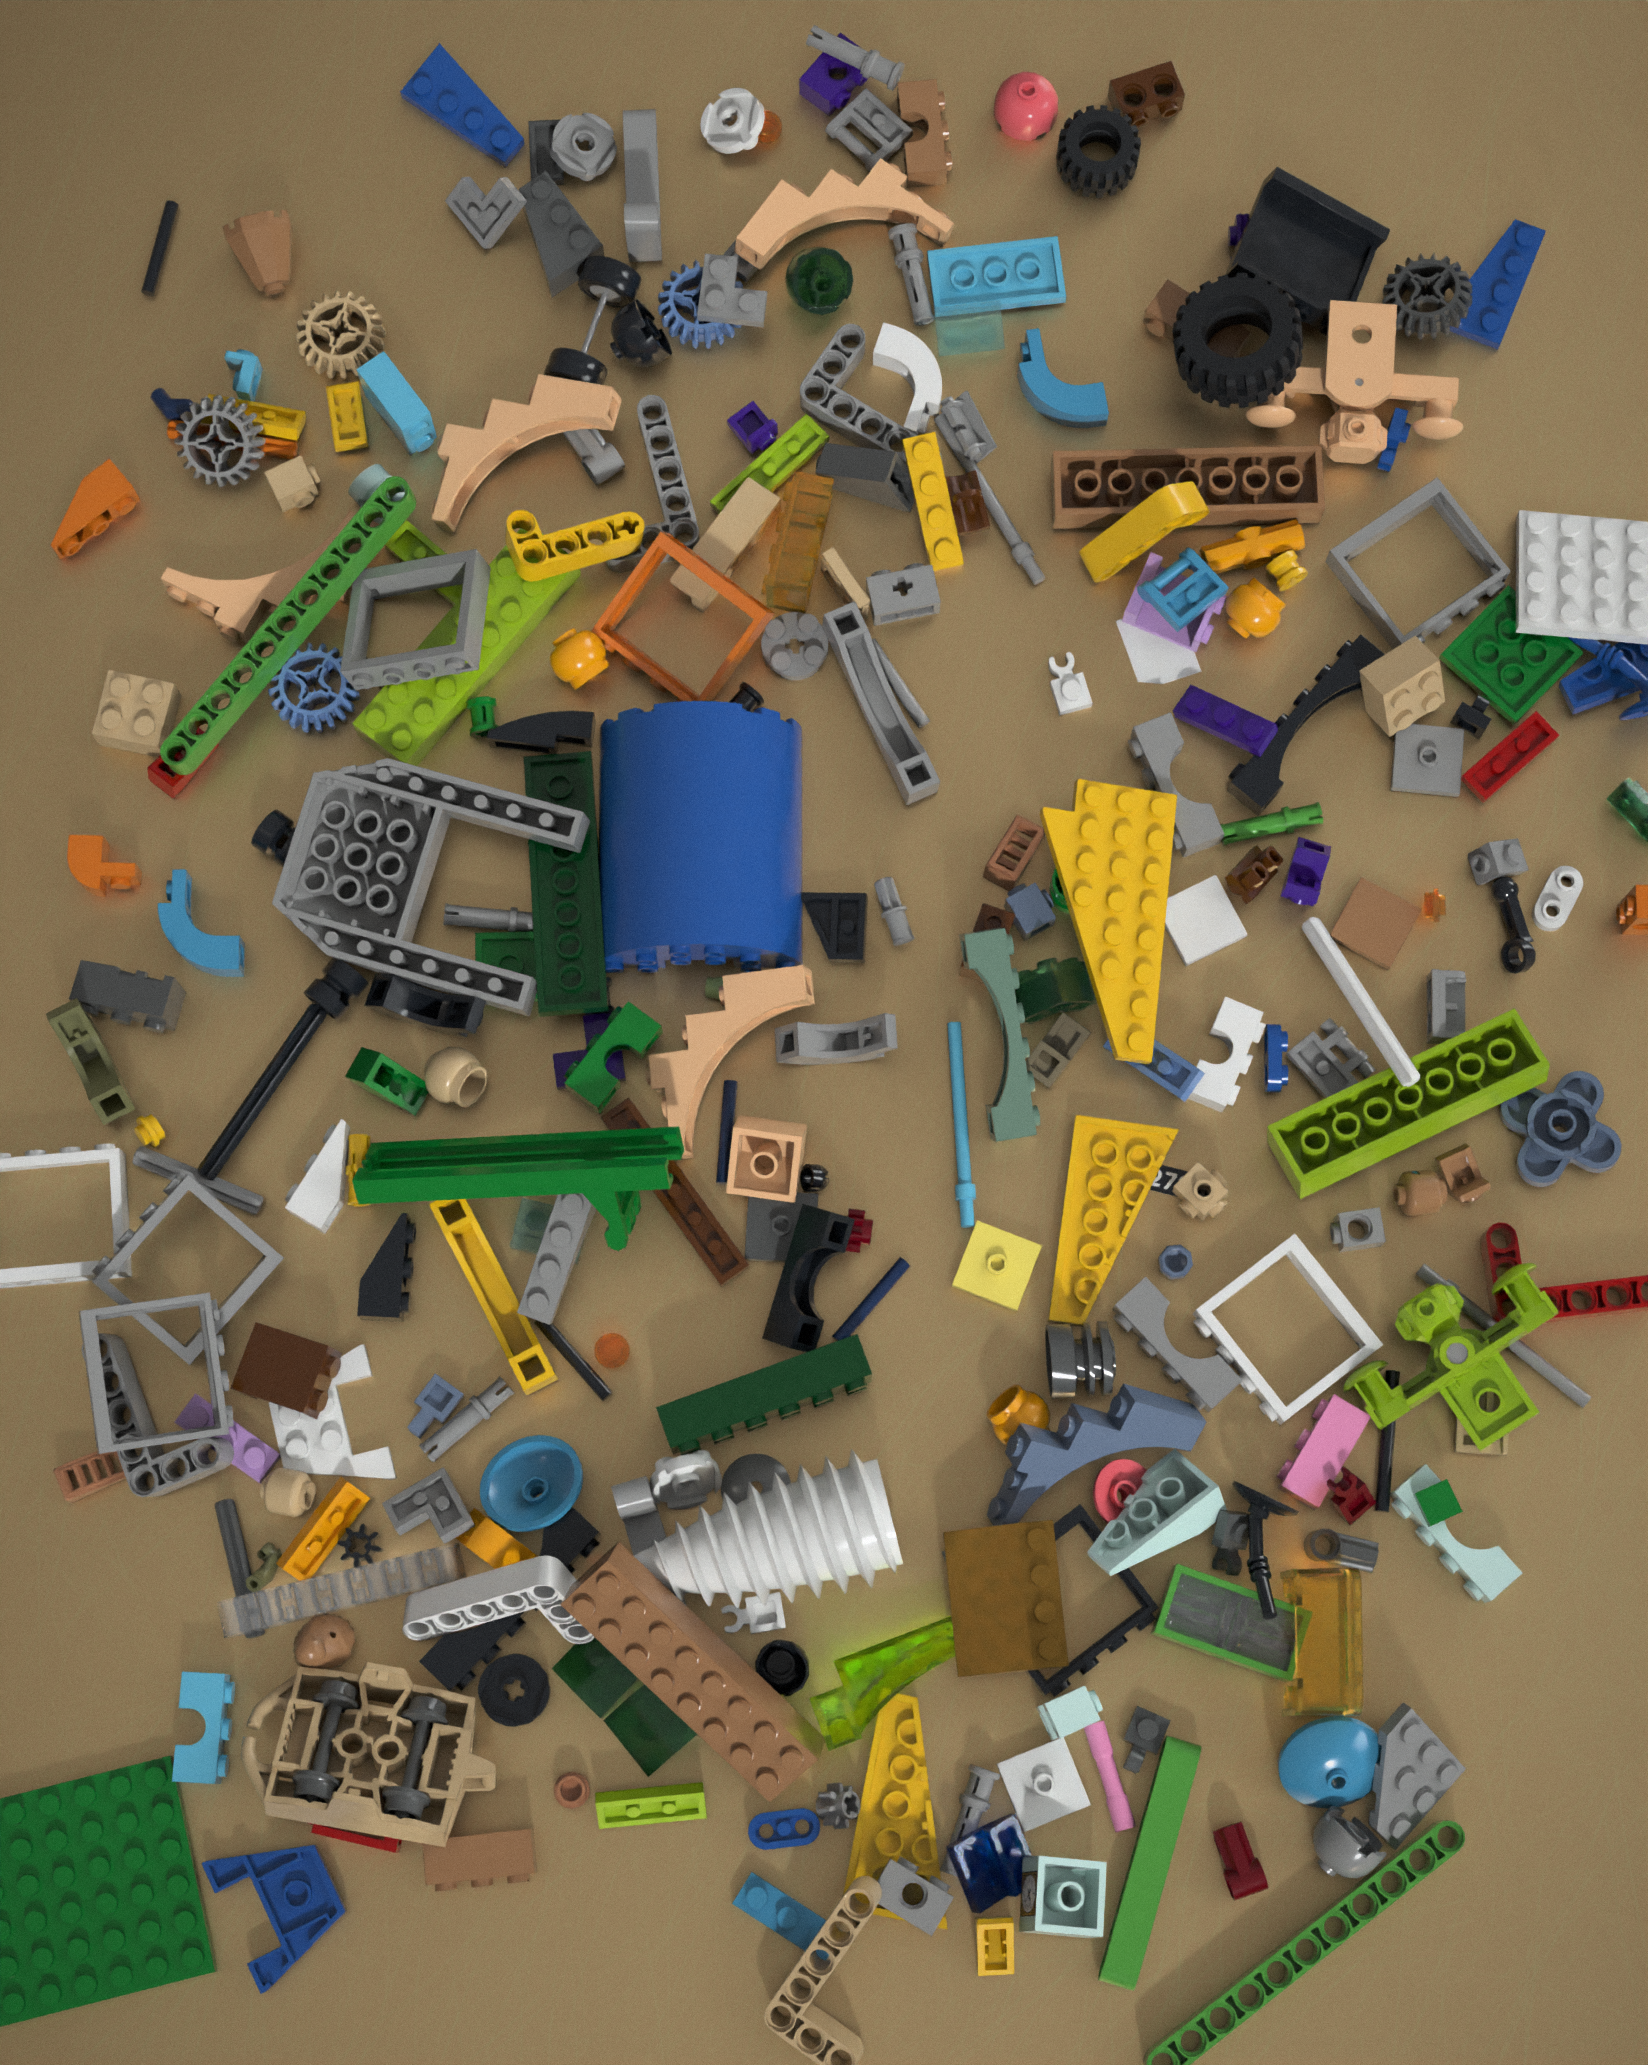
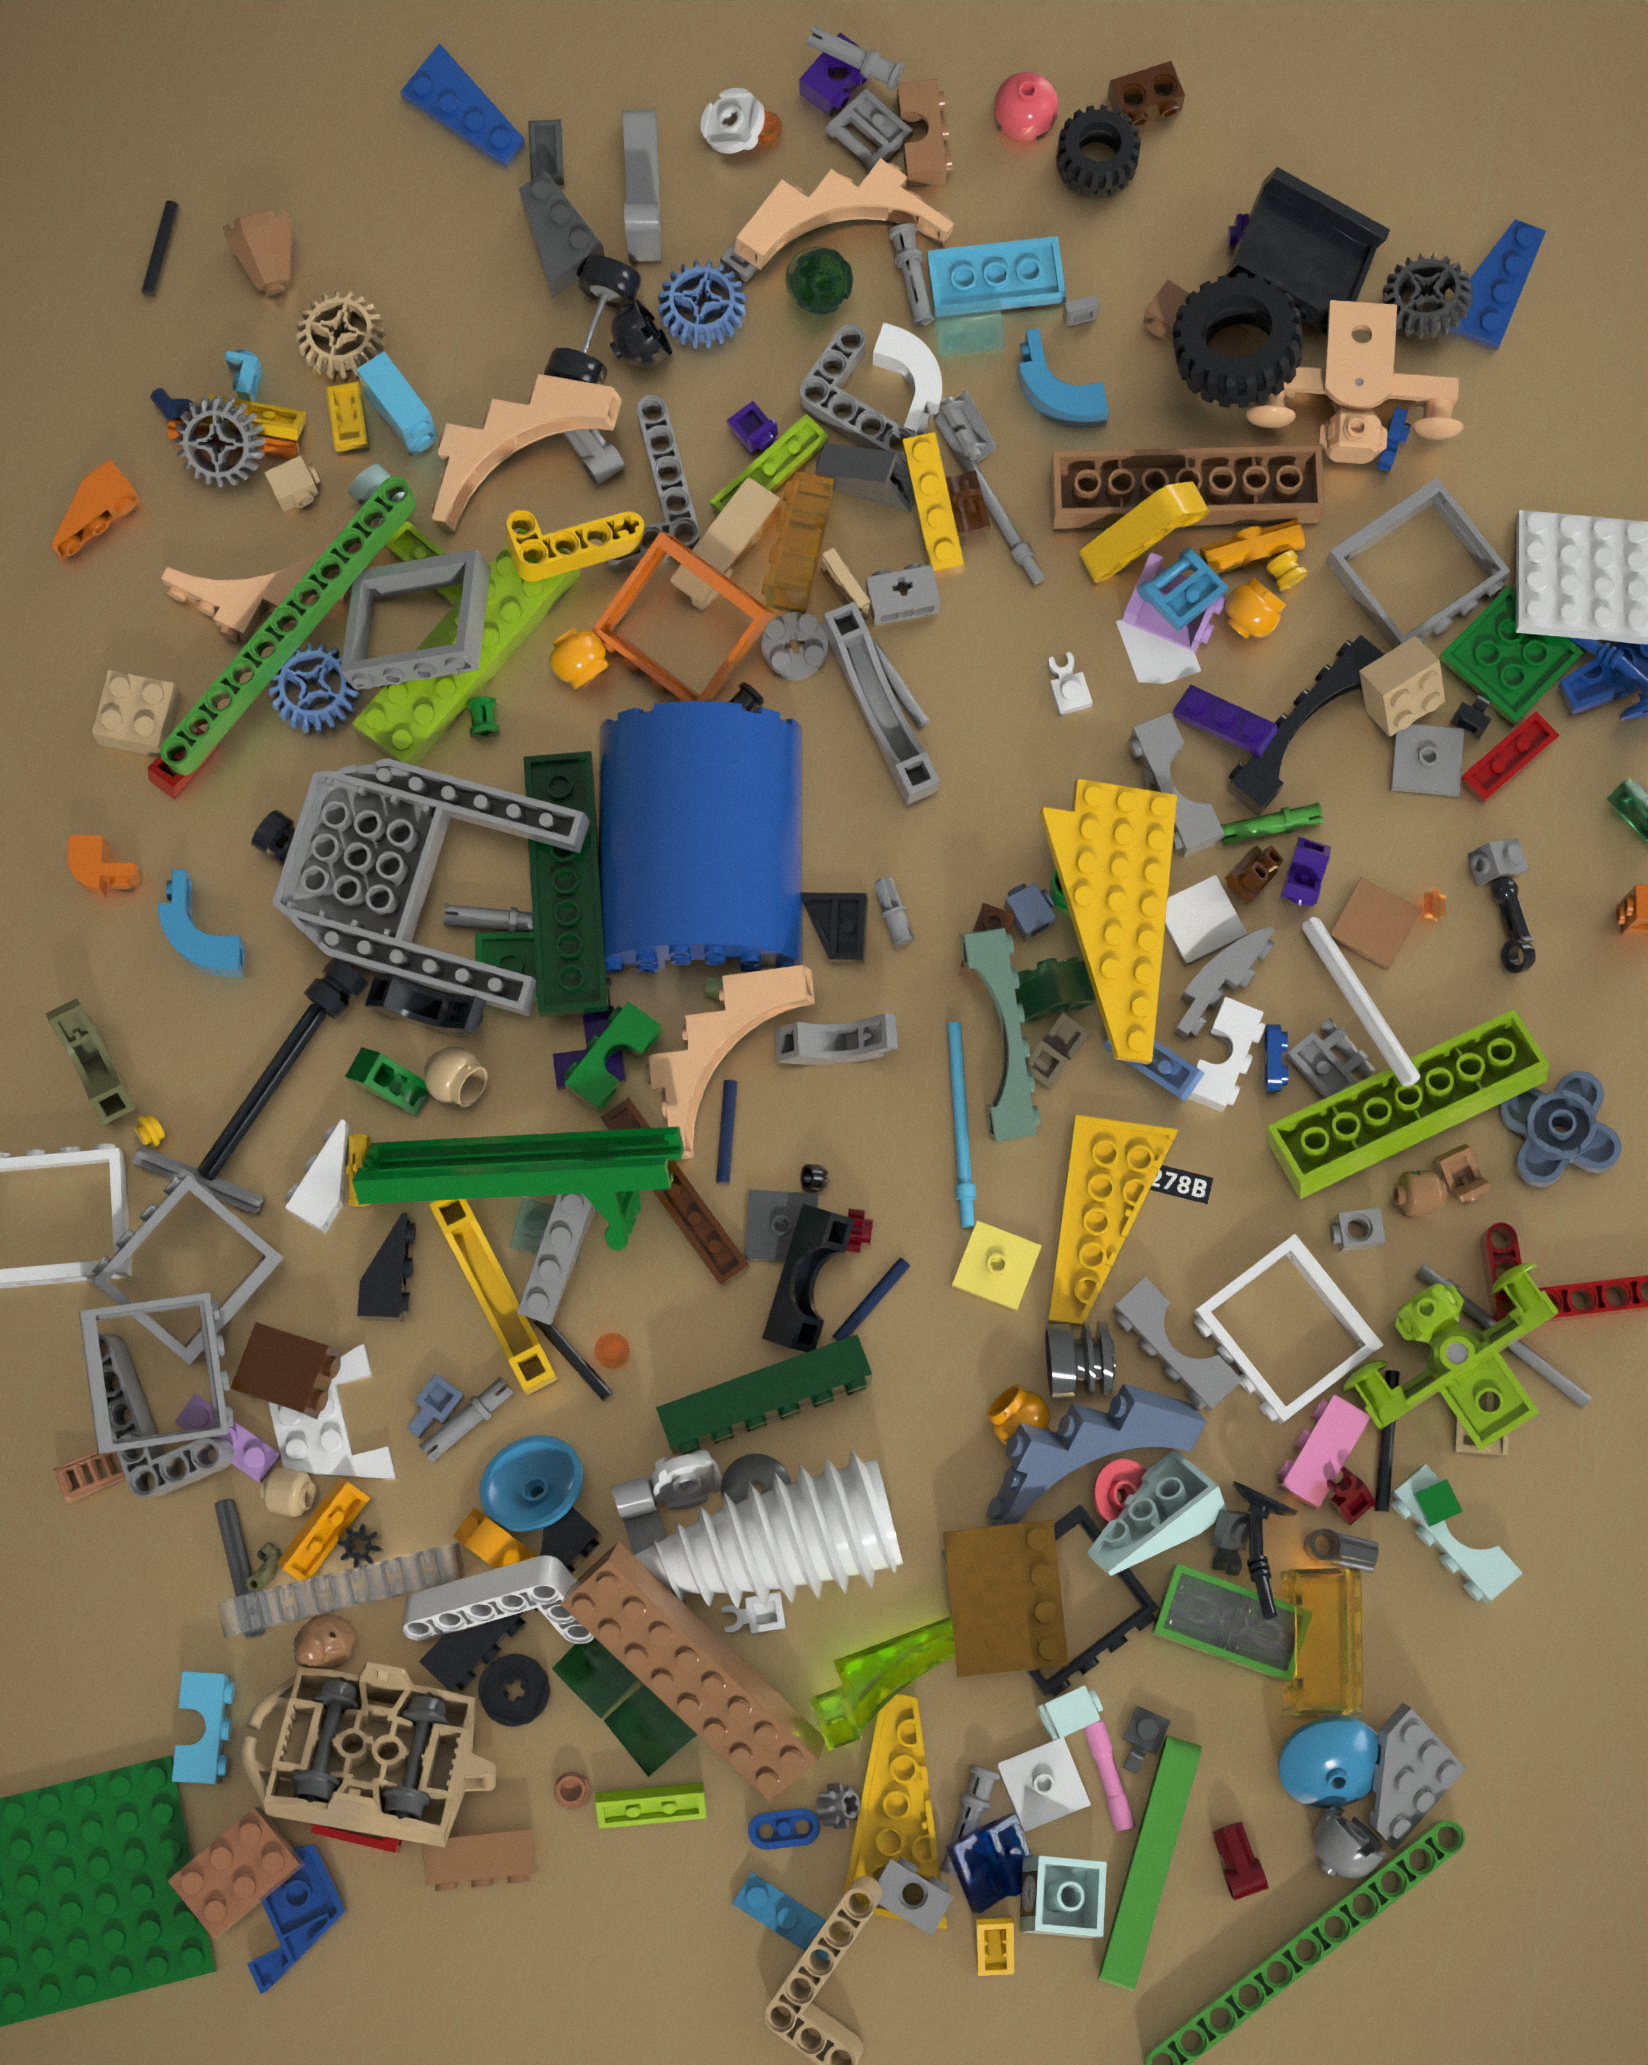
(128, 996): dark grey wedge -> none
(236, 1872): none -> nougat brick
(430, 1499): light grey plate -> none
(486, 214): light grey plate -> none
(545, 732): black slope -> none
(578, 162): light grey plate -> none
(722, 301): light grey plate -> none
(766, 1158): light nougat slope -> none
(783, 1666): black hair -> none
(1005, 872): nougat slope -> none
(1081, 310): none -> light grey tile
(1175, 1262): sand blue tile -> none
(1201, 1180): tan brick -> none
(1226, 969): none -> light grey slope
(1445, 1005): light grey hinge -> none
(1558, 897): white plate -> none

